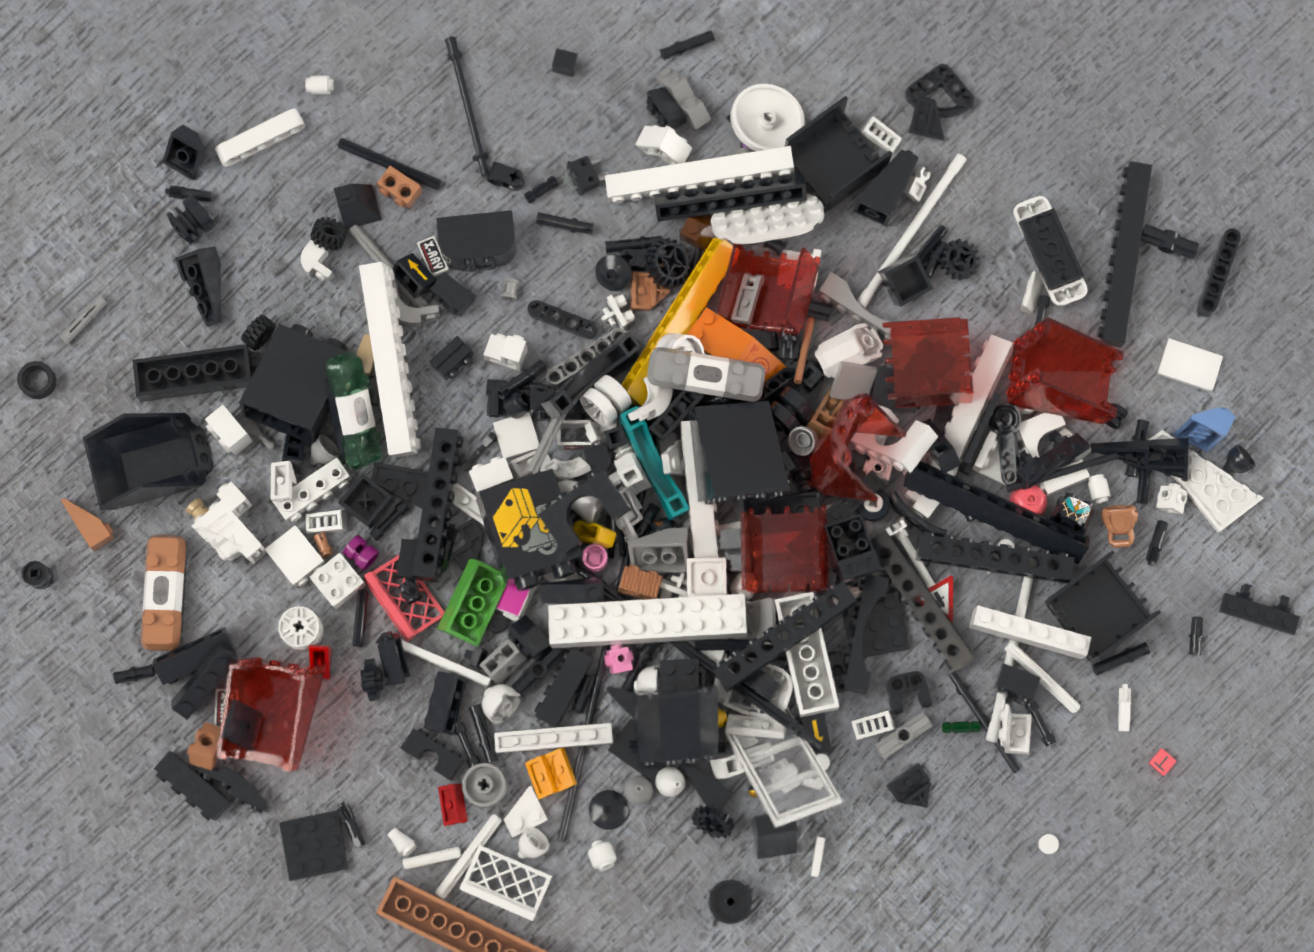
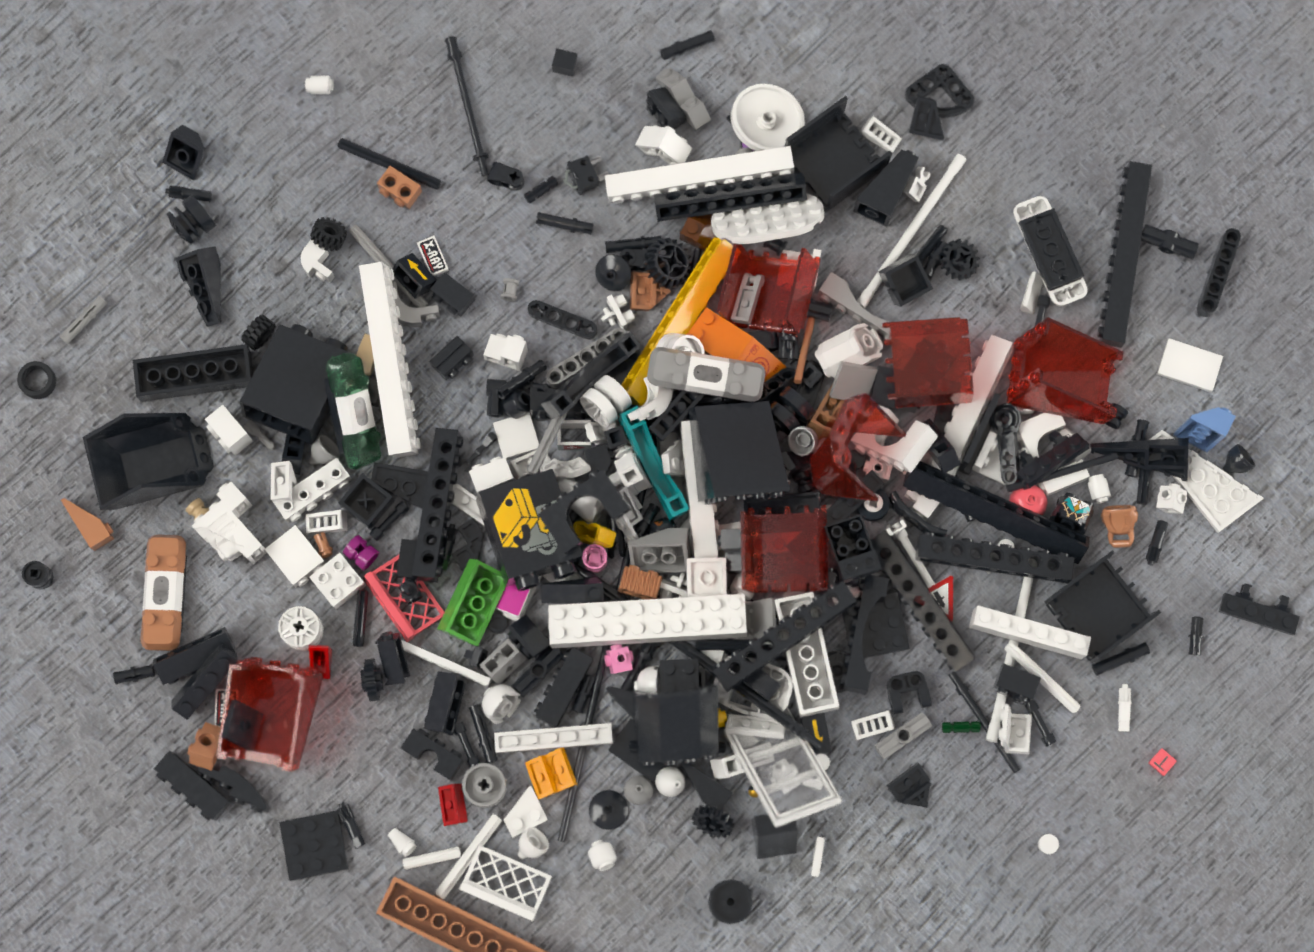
(259, 137): white beam -> none
(357, 204): black slope -> none
(477, 240): black brick -> none

